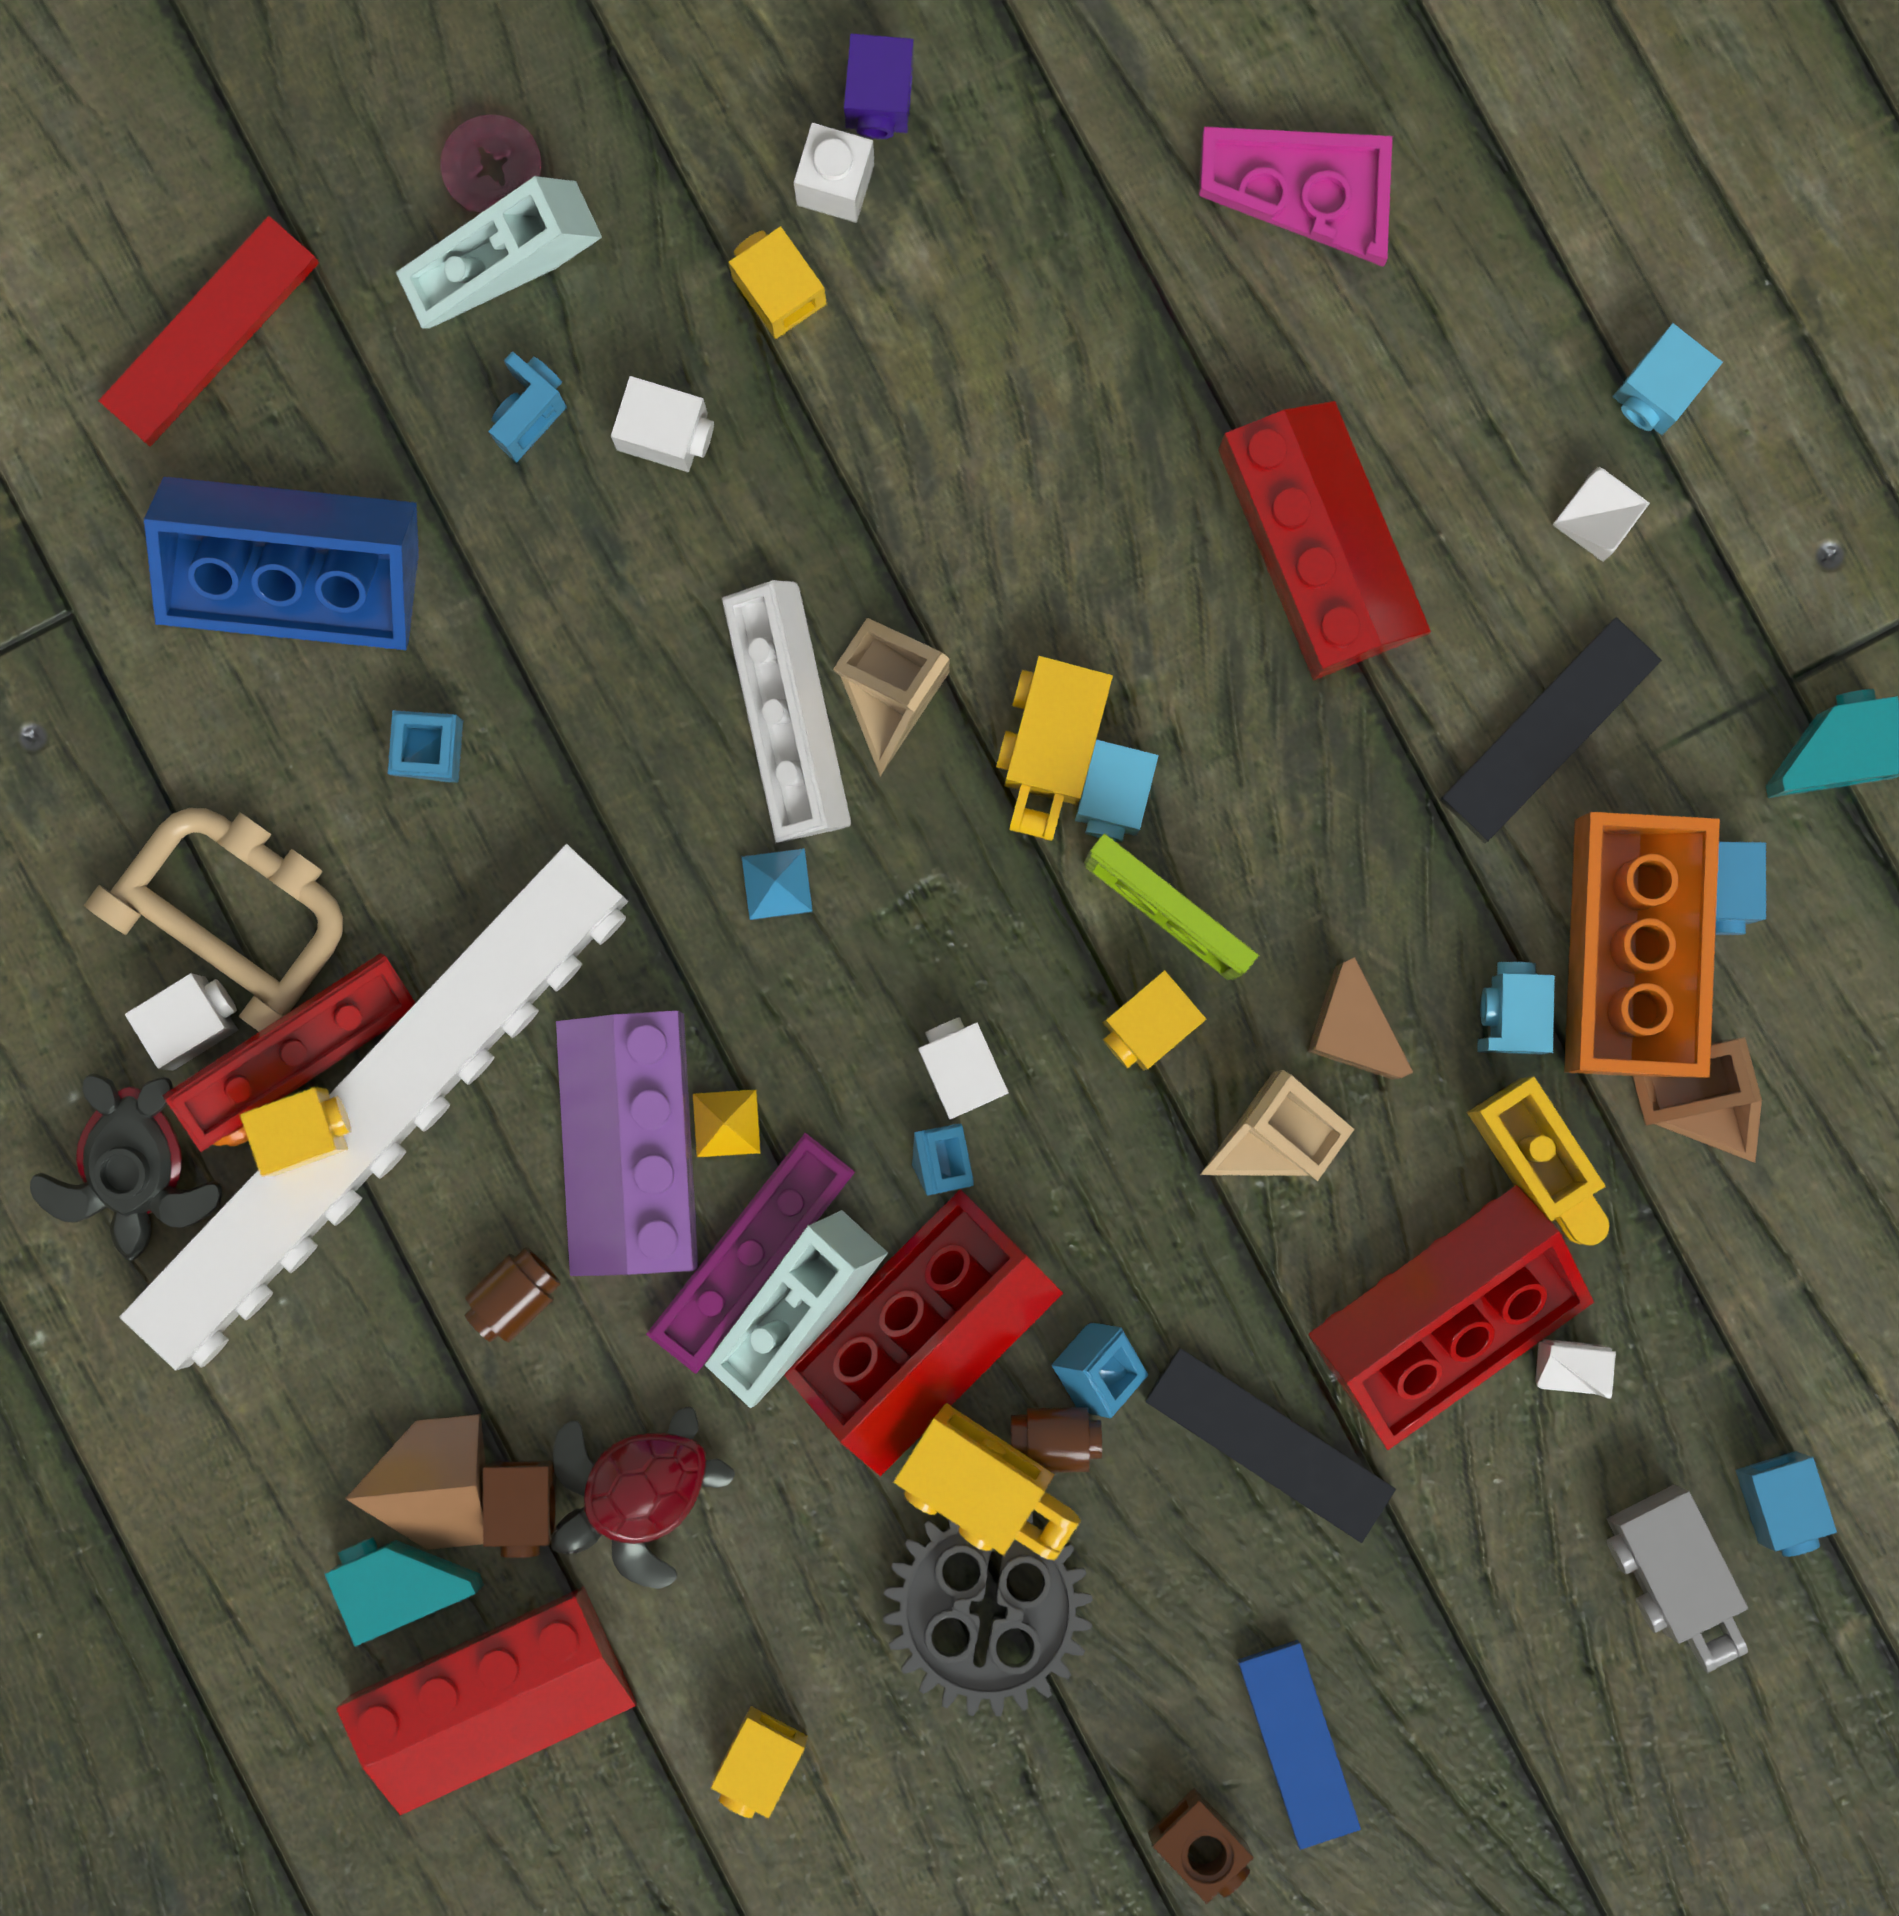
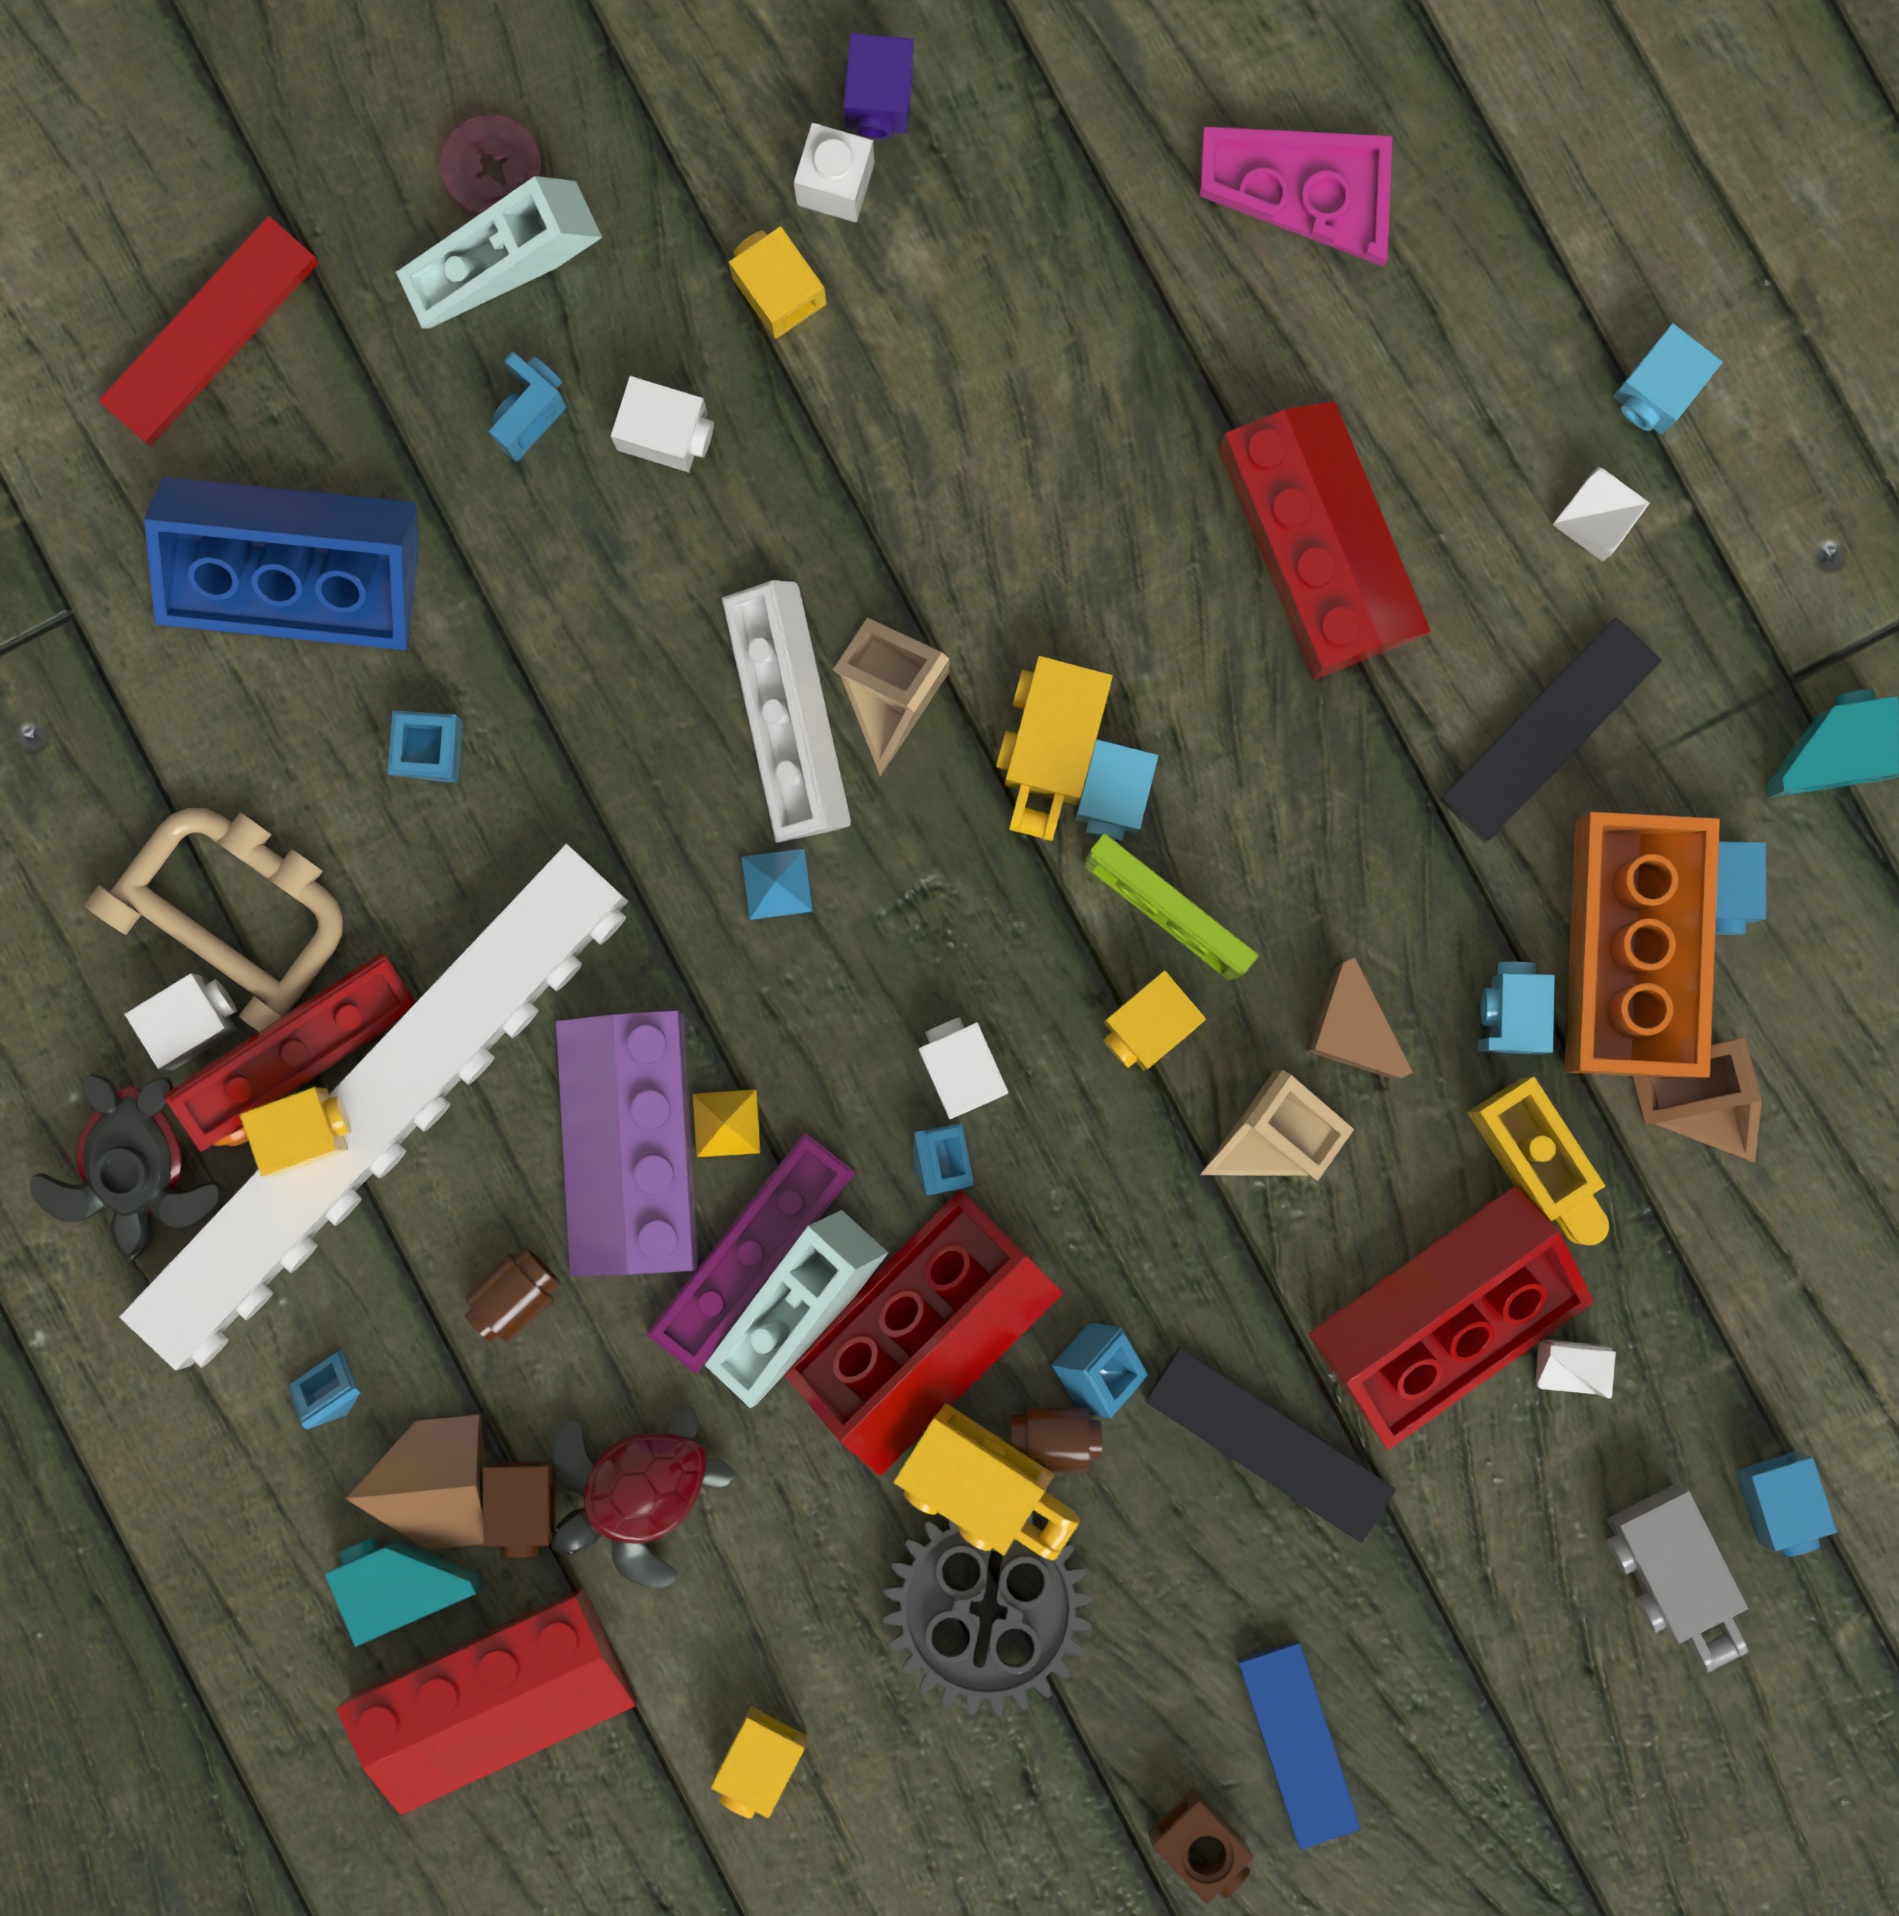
(325, 1391): none -> dark azure slope

